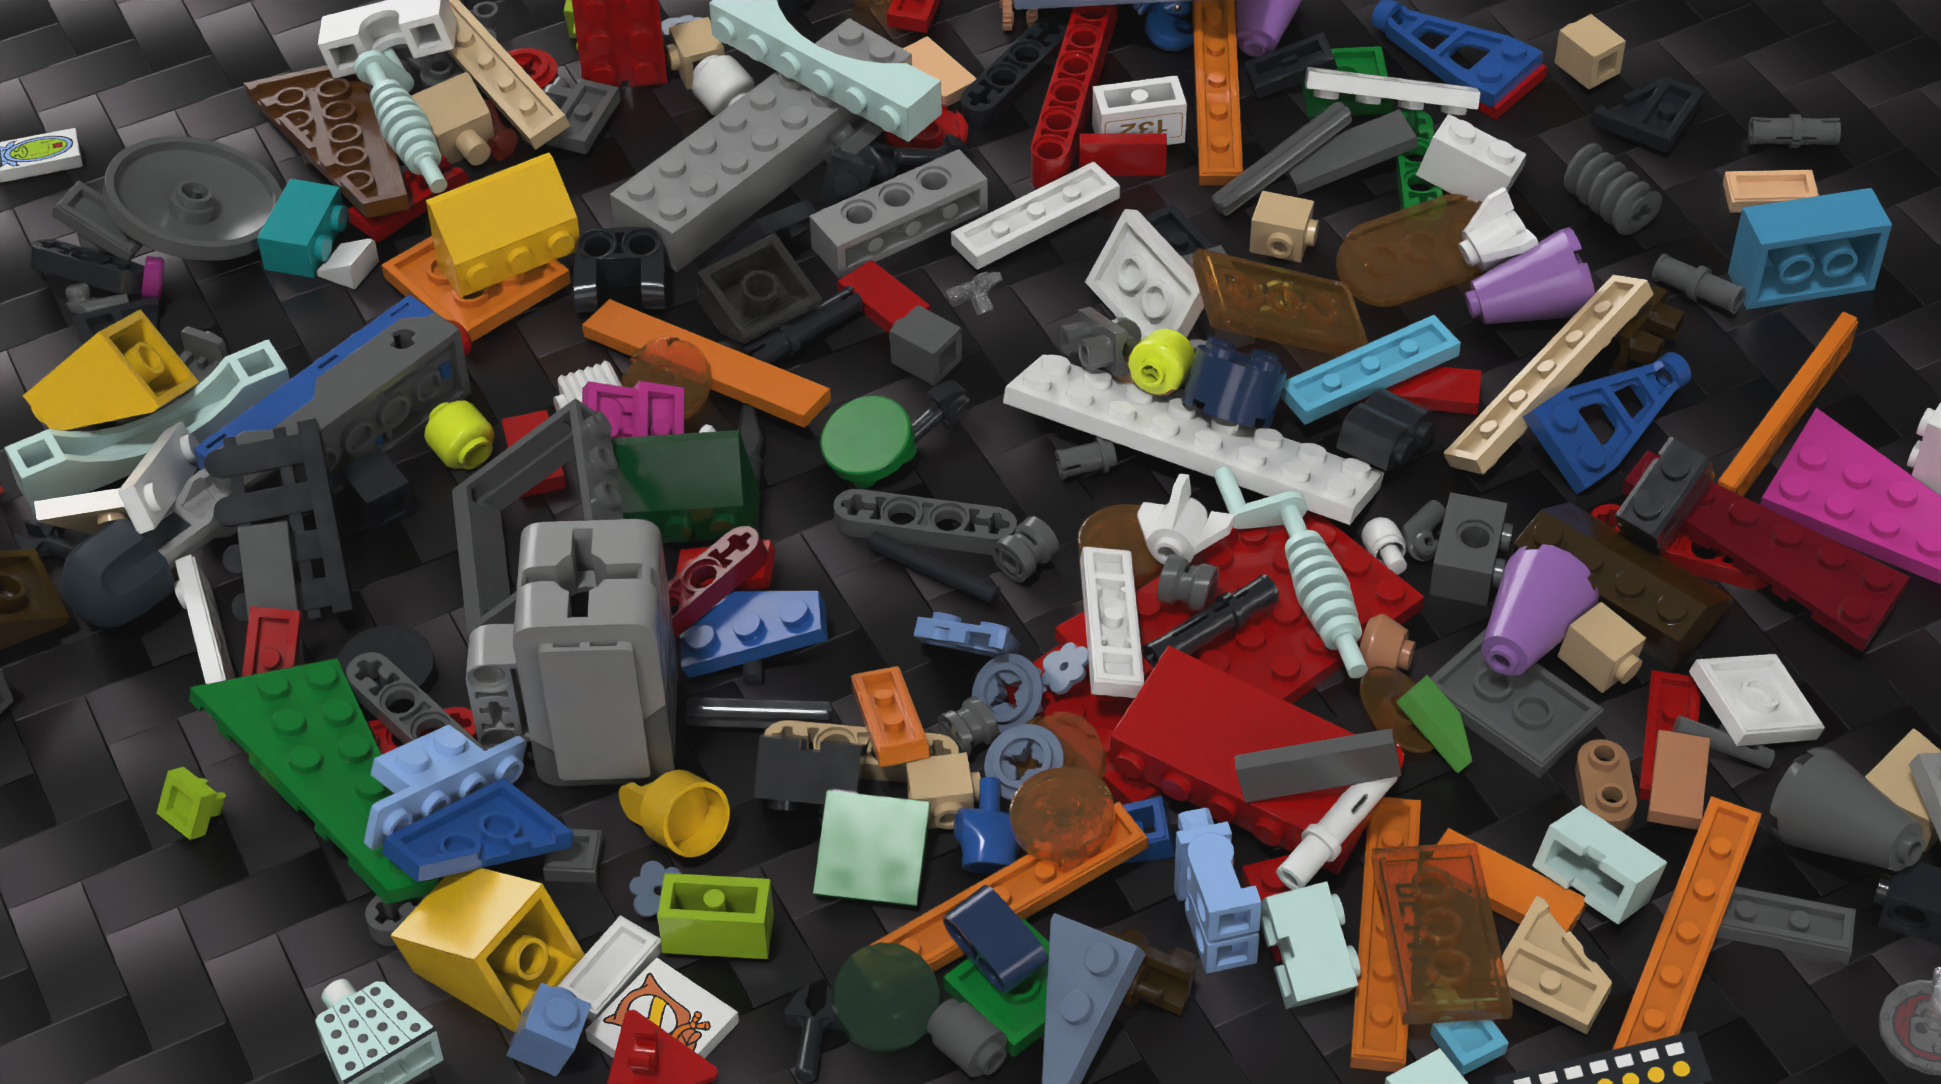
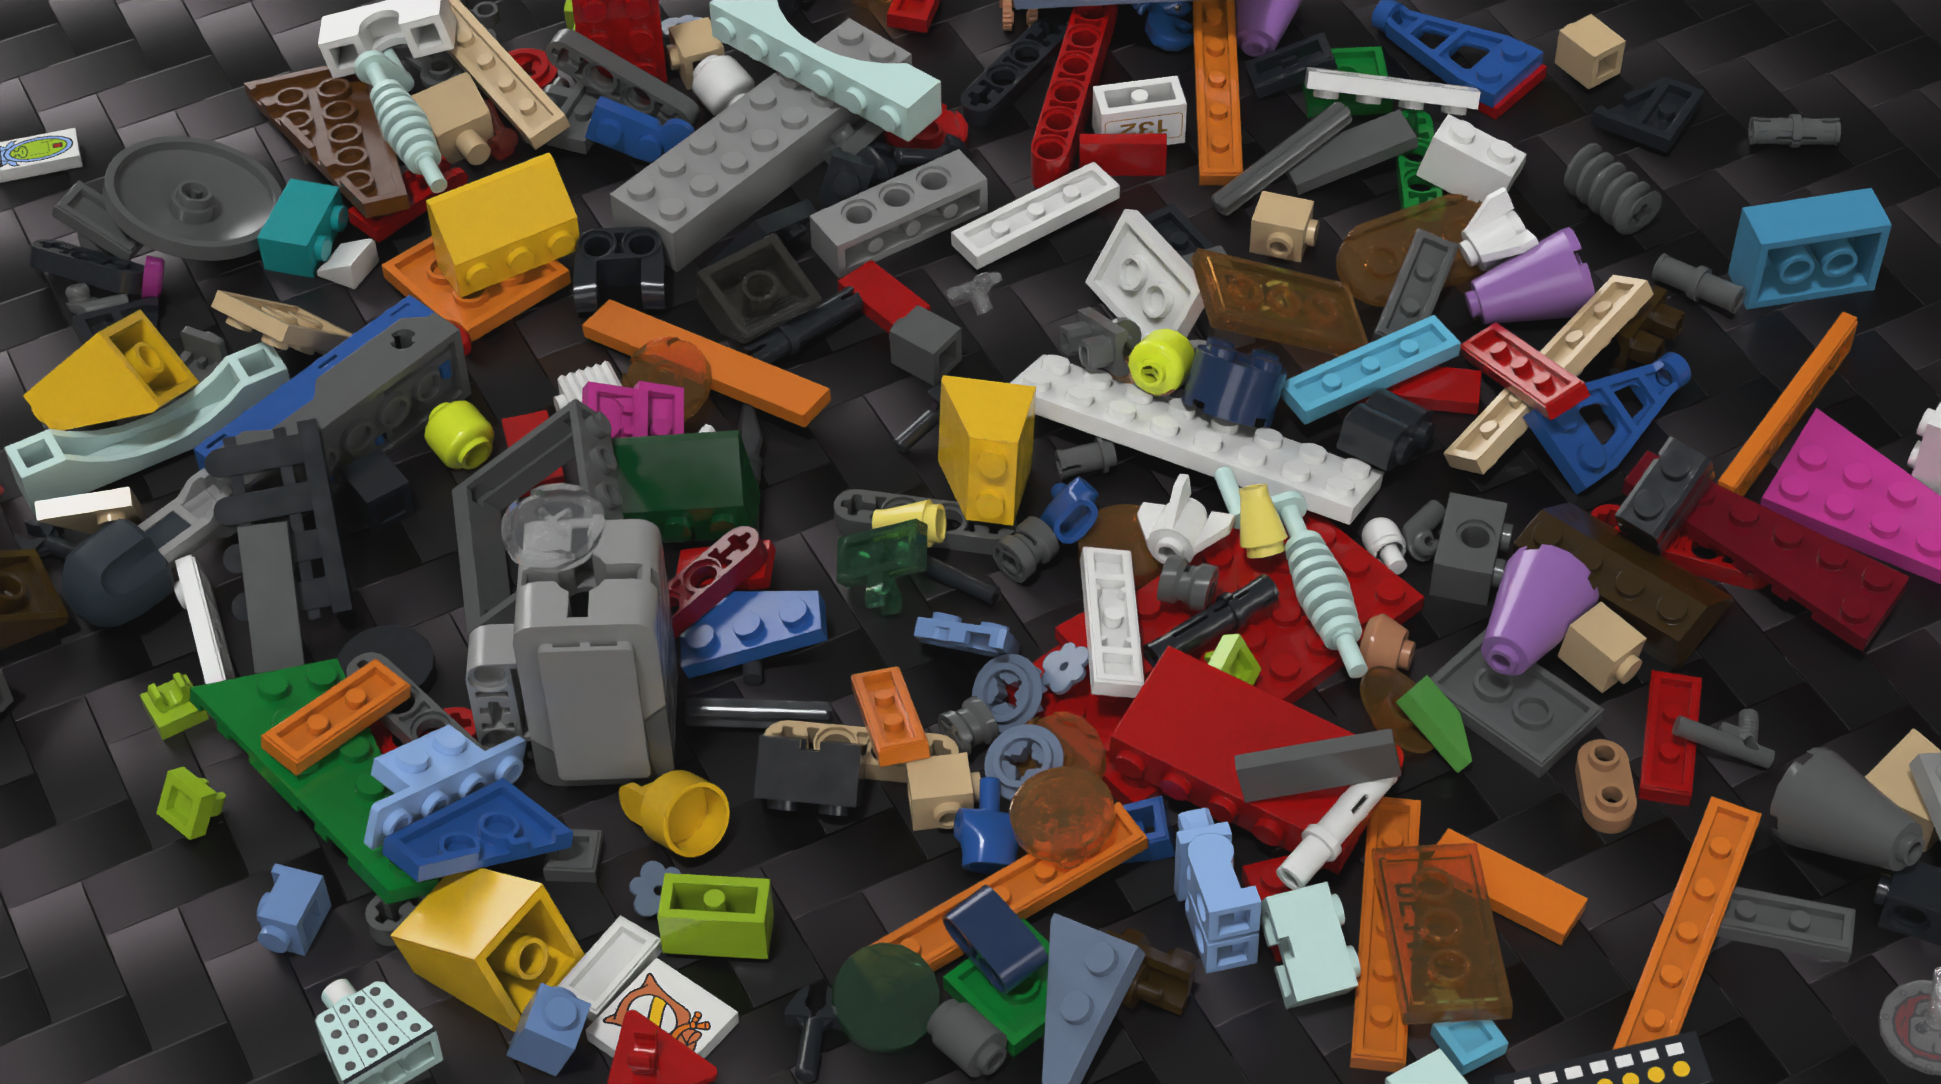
(159, 477): white plate -> none
(170, 706): none -> lime tile
(271, 640): red plate -> none
(280, 323): none -> tan plate
(292, 910): none -> medium blue brick
(335, 716): none -> orange tile
(554, 528): none -> clear tile
(624, 78): none -> dark grey beam
(634, 131): none -> blue hinge
(867, 440): green tile -> none
(872, 848): tile -> none
(880, 556): none -> clear green plate
(925, 511): none -> light yellow cone
(937, 63): light nougat tile -> none
(986, 445): none -> yellow slope
(1071, 510): none -> blue piece
(1234, 658): none -> lime tile
(1259, 523): none -> light yellow cone
(1417, 283): none -> dark grey tile
(1524, 371): none -> red tile
(1552, 972): tan wing -> none
(1599, 863): light aqua brick -> none
(1678, 779): nougat tile -> none
(1756, 699): white tile -> none
(1767, 187): light nougat tile -> none

